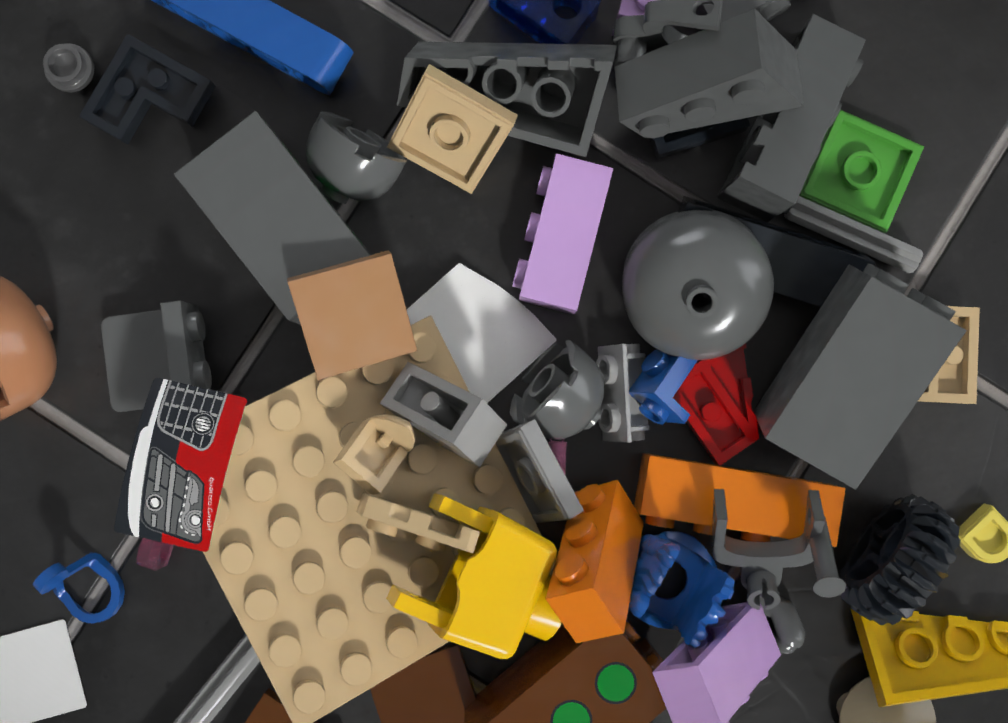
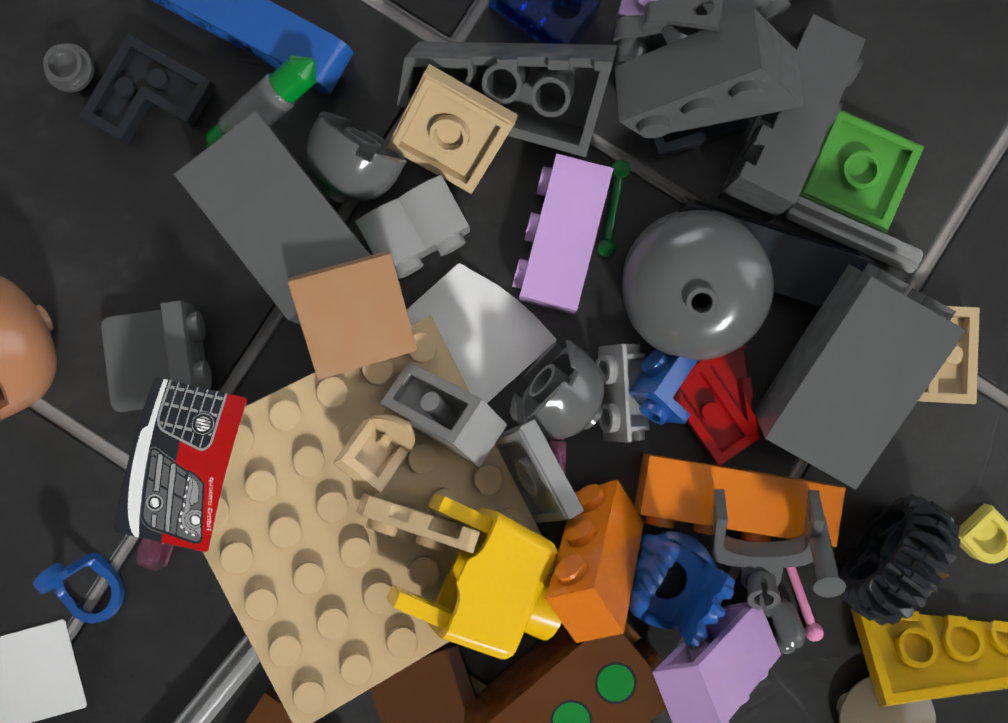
(270, 96): none -> piece
(416, 226): none -> light grey brick
(620, 172): none -> green hinge
(813, 630): none -> bright pink hinge

